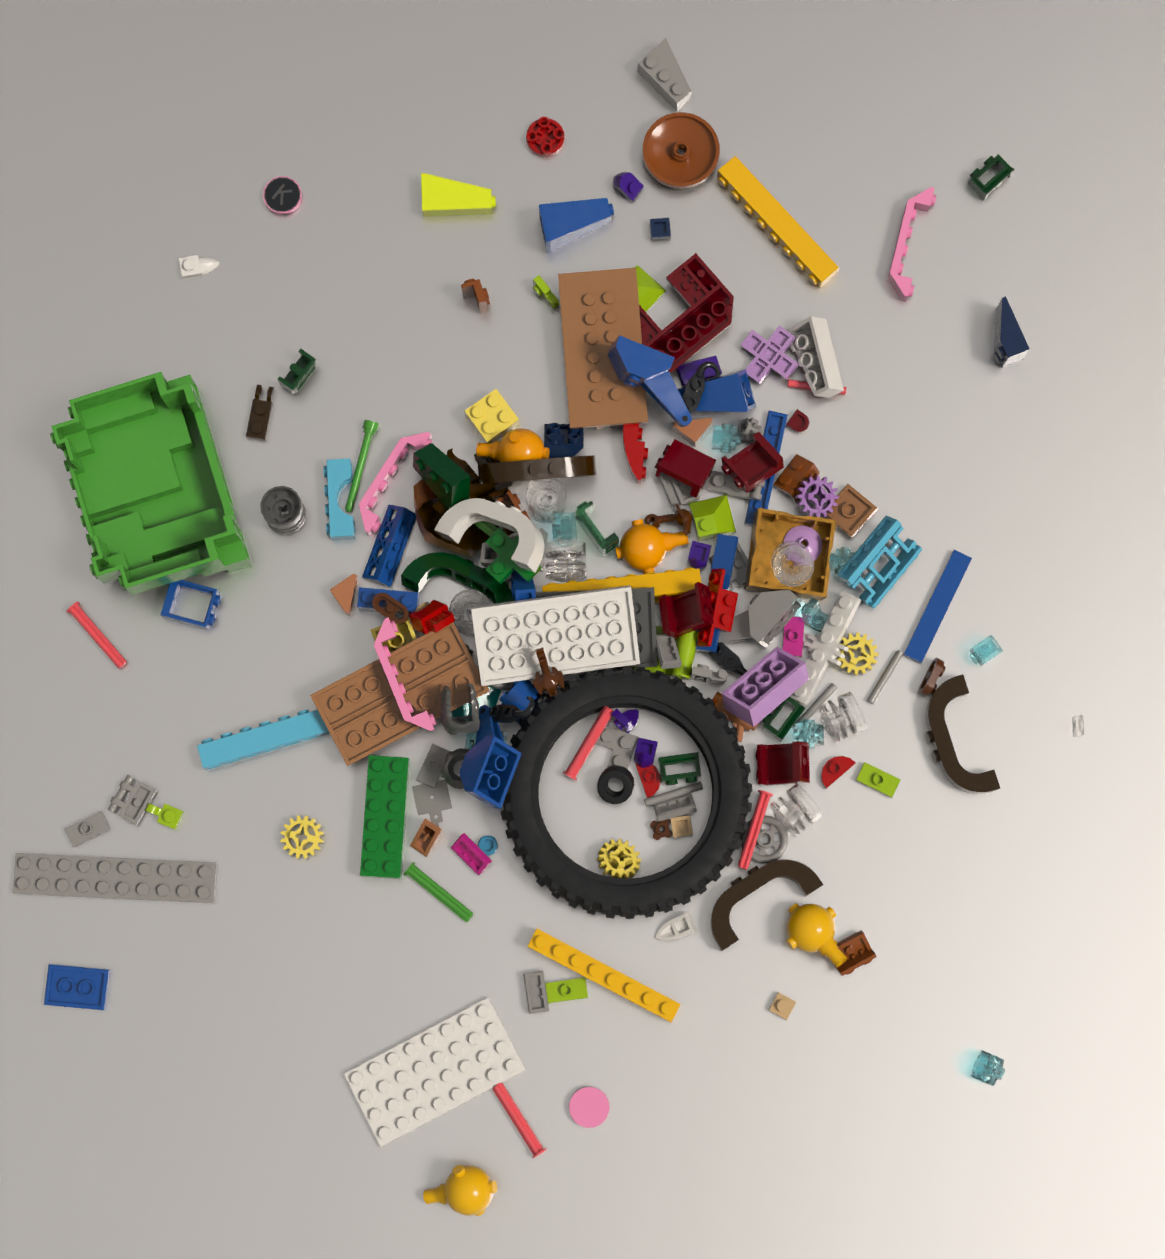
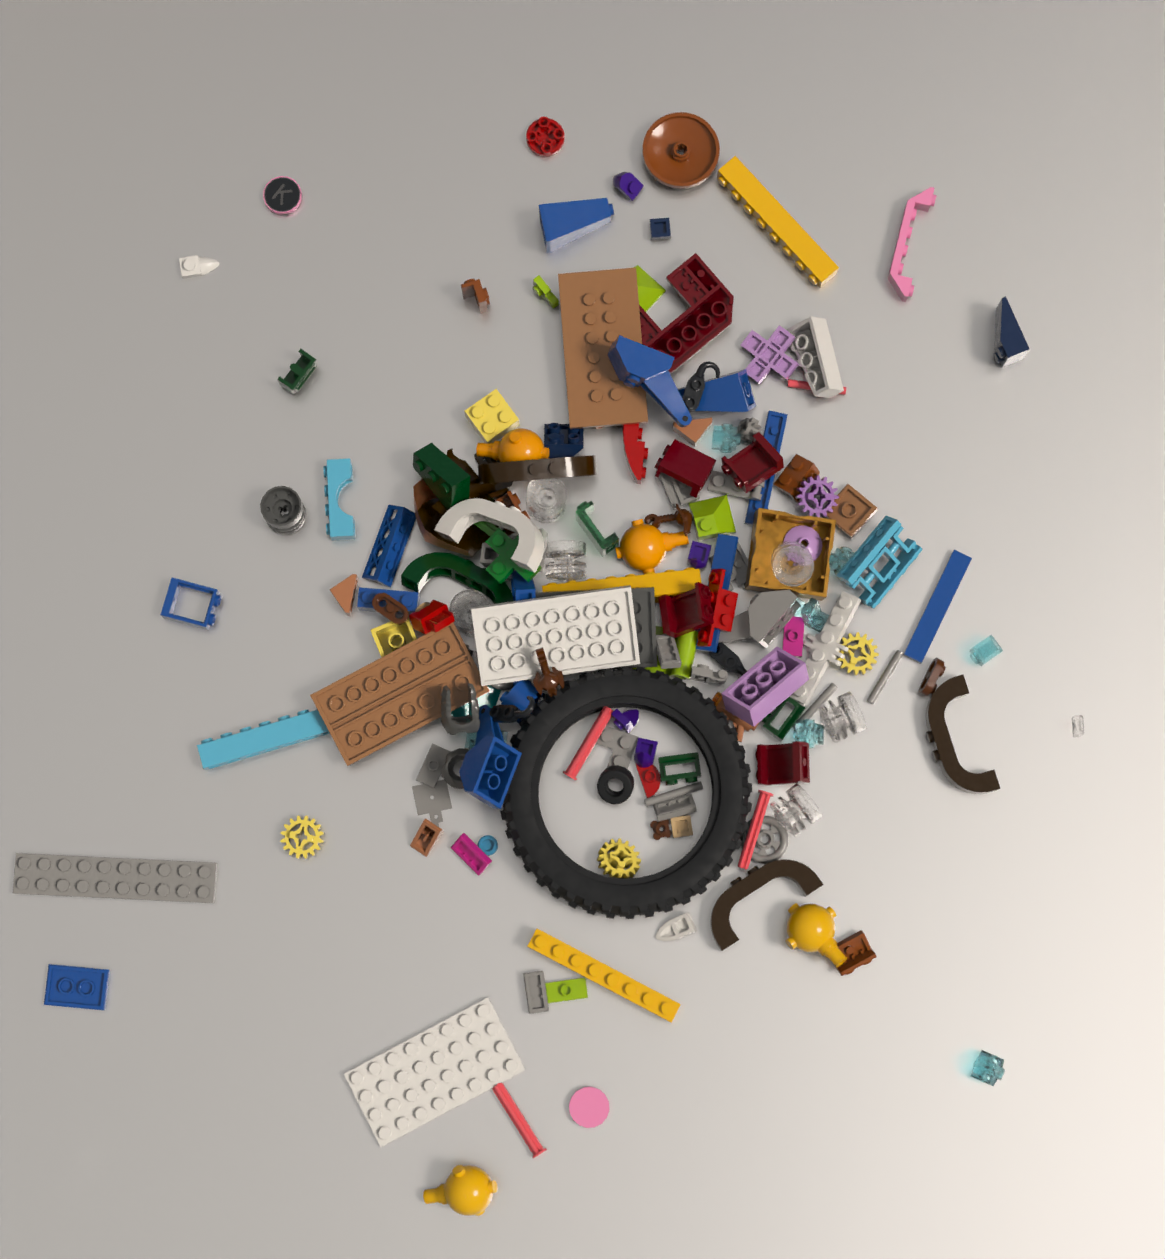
(87, 829): light grey plate -> none
(97, 635): coral axle -> none
(136, 804): light grey plate -> none
(150, 484): bright green panel -> none
(167, 815): lime plate -> none
(260, 415): dark brown hinge -> none
(370, 428): bright green piece -> none
(370, 519): bright pink slope -> none
(385, 817): green brick -> none
(387, 633): bright pink slope -> none
(438, 892): bright green axle -> none
(452, 197): neon yellow slope -> none
(565, 527): clear light blue brick -> none
(665, 75): light grey wedge -> none
(688, 370): dark purple slope -> none
(782, 1006): tan plate -> none
(798, 422): dark red tile -> none
(834, 769): red plate -> none
(878, 780): lime plate -> none
(983, 190): dark green window -> none

